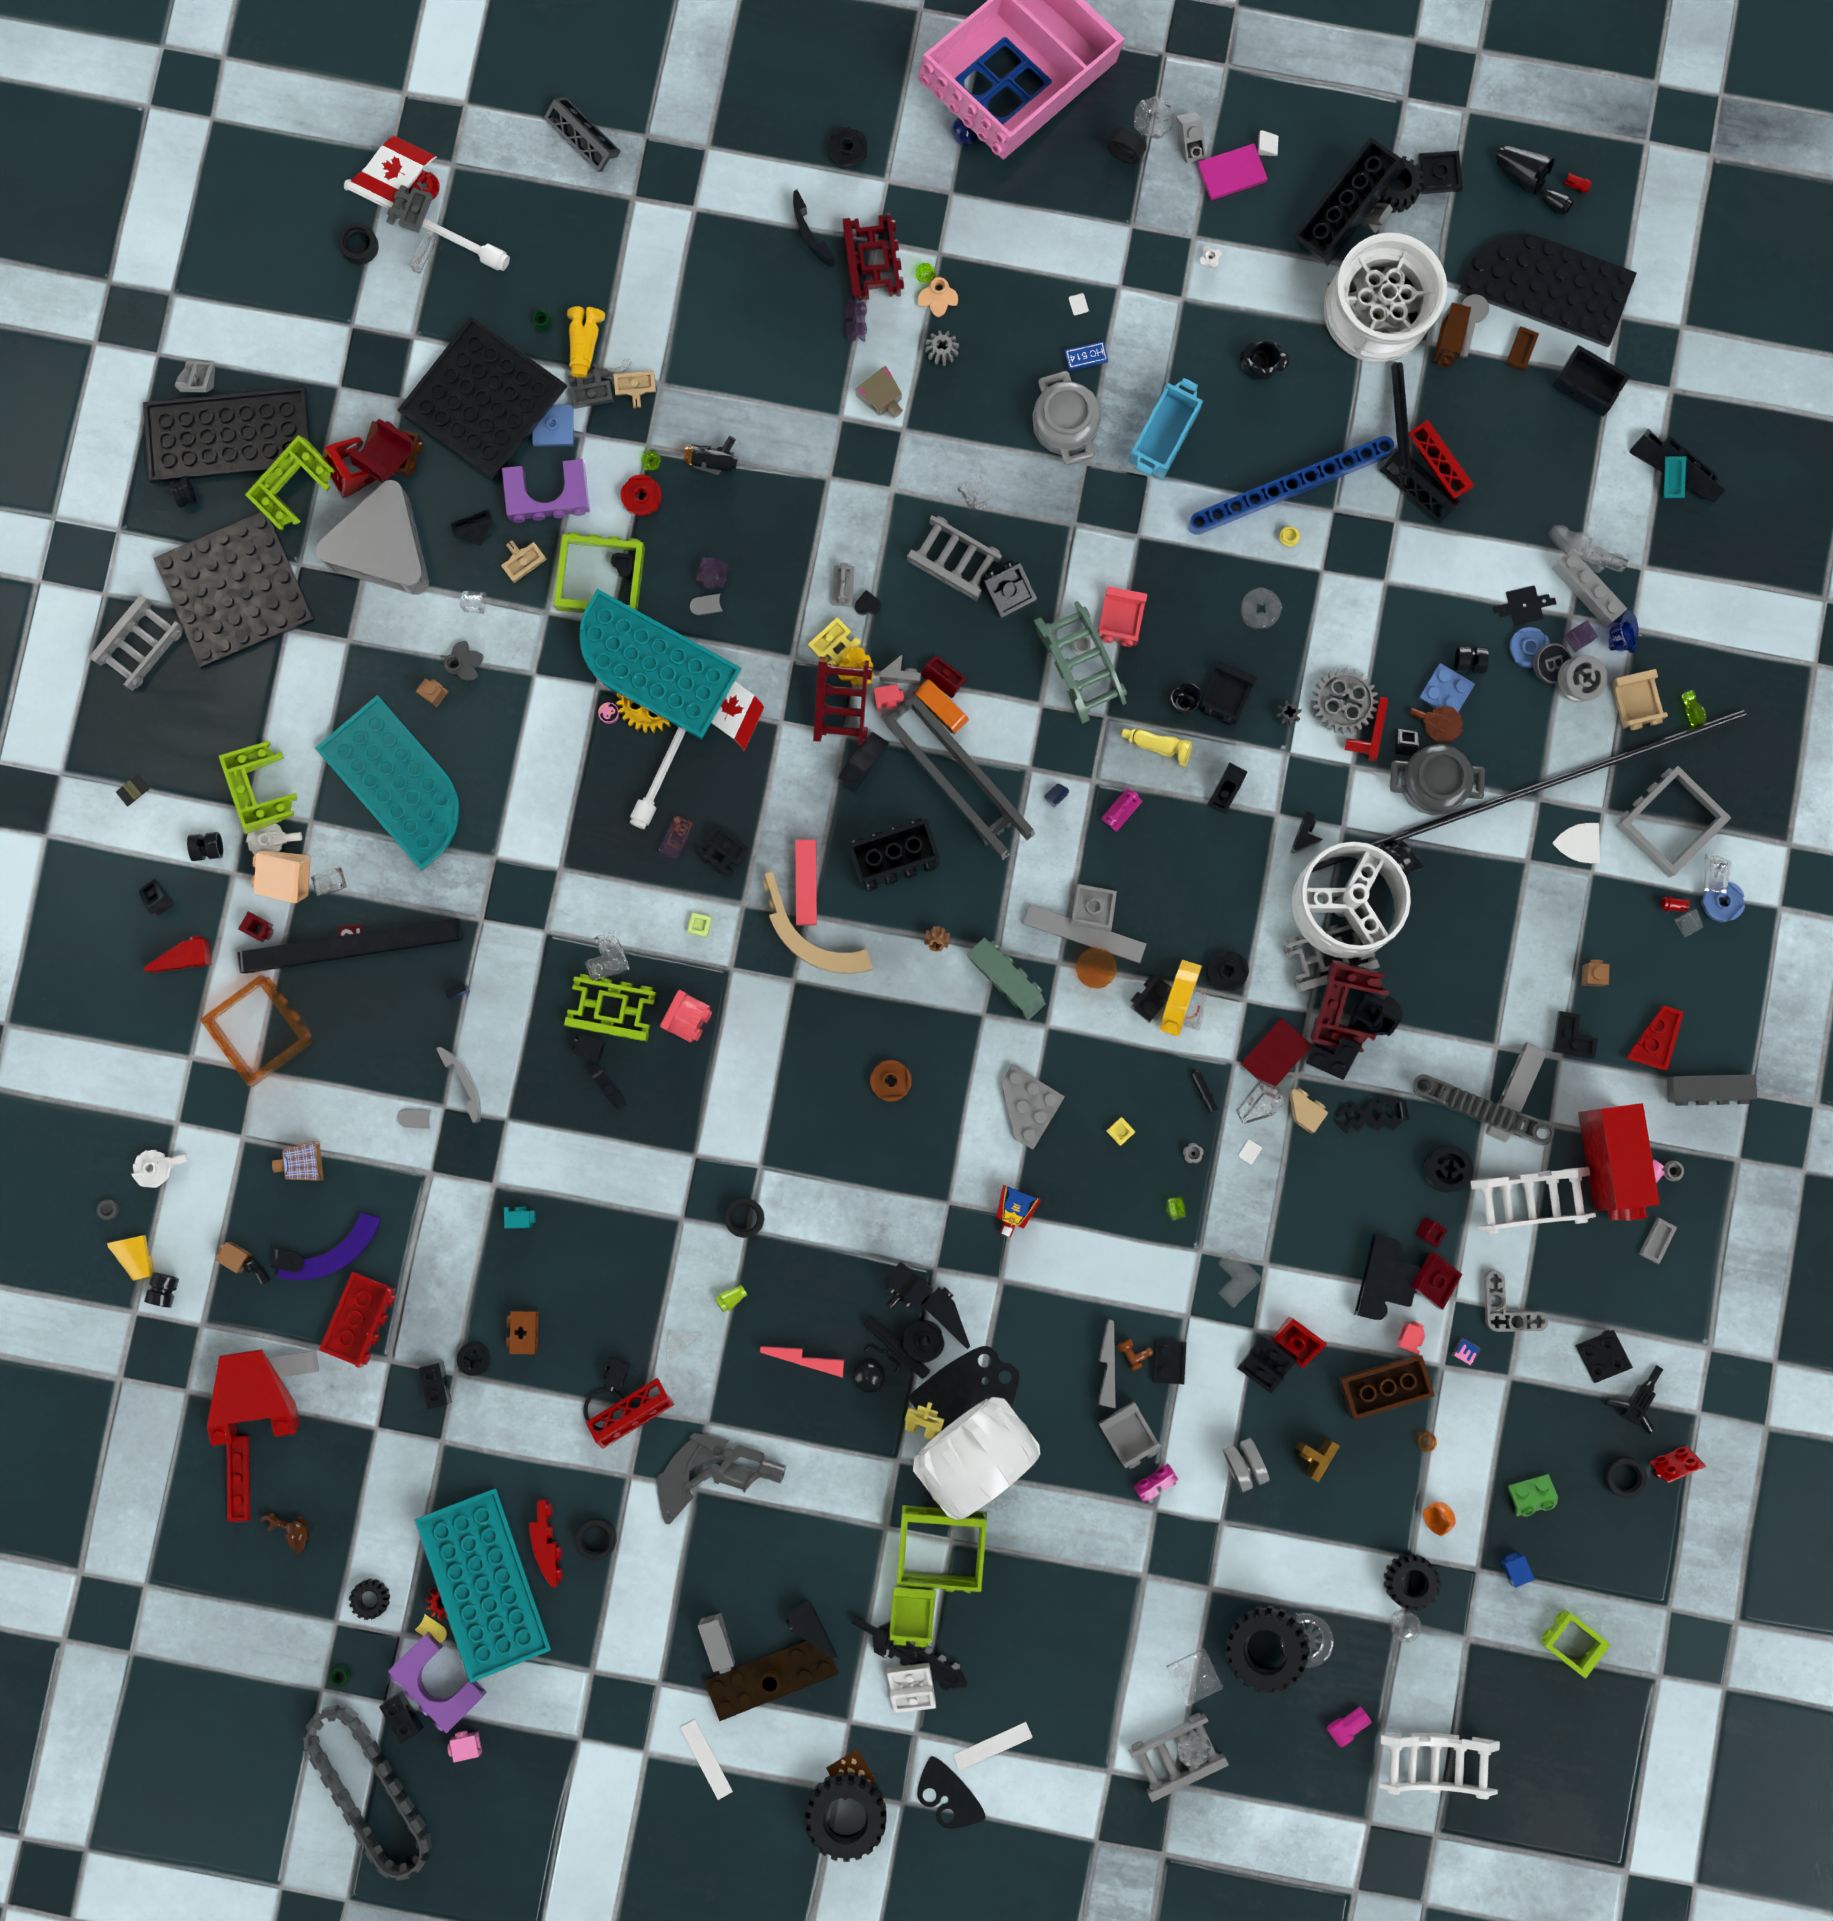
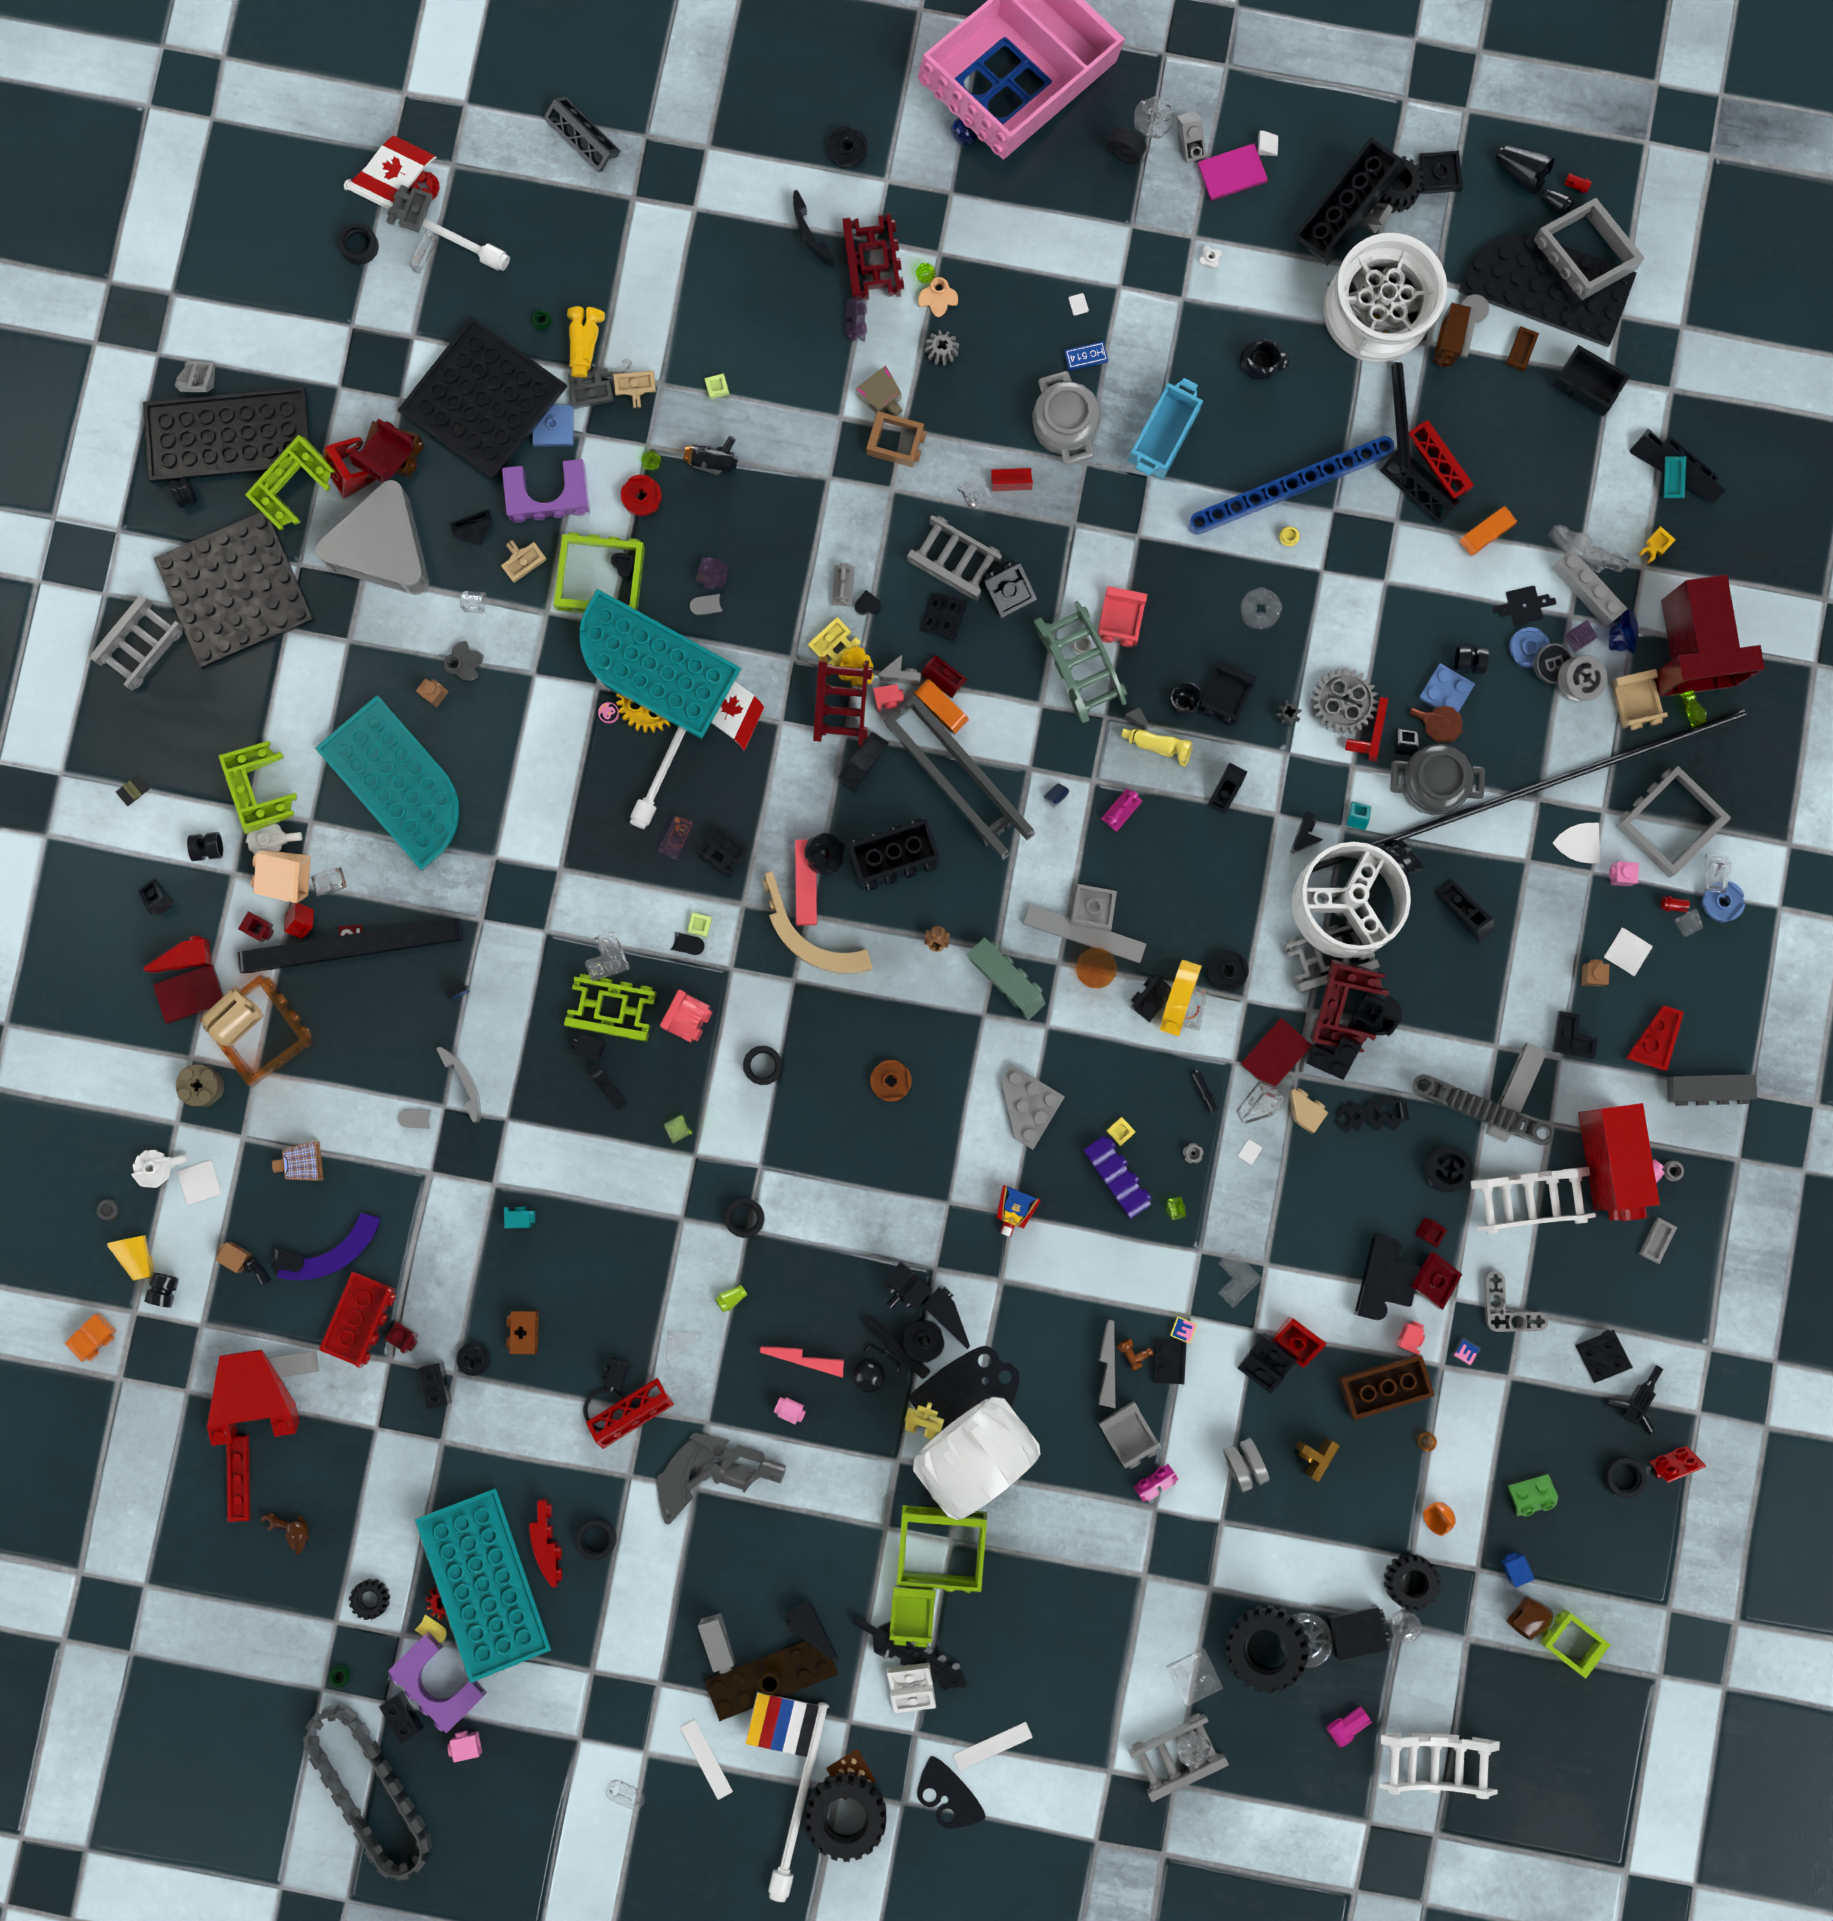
(91, 1337): none -> orange brick
(188, 993): none -> dark red tile
(199, 1182): none -> white sticker
(201, 1097): none -> dark tan brick
(231, 1017): none -> tan cylinder
(298, 920): none -> red panel
(402, 1338): none -> dark red bracket
(623, 1800): none -> clear beam
(677, 1129): none -> clear neon green slope
(688, 944): none -> black piece
(716, 386): none -> yellowish green tile
(747, 1065): none -> black tyre
(789, 1410): none -> bright pink brick
(792, 1729): none -> flag
(834, 853): none -> black plate
(888, 455): none -> medium nougat window
(943, 616): none -> black hinge
(1011, 479): none -> red panel
(1117, 1177): none -> dark purple brick
(1137, 718): none -> dark grey slope
(1183, 1329): none -> tile
(1358, 816): none -> teal slope
(1358, 1632): none -> black panel
(1467, 911): none -> black slope
(1488, 531): none -> orange beam
(1530, 1618): none -> reddish brown piece
(1608, 230): none -> light grey window
(1624, 873): none -> bright pink brick
(1628, 951): none -> white sticker
(1657, 543): none -> yellow plate
(1704, 640): none -> dark red piece

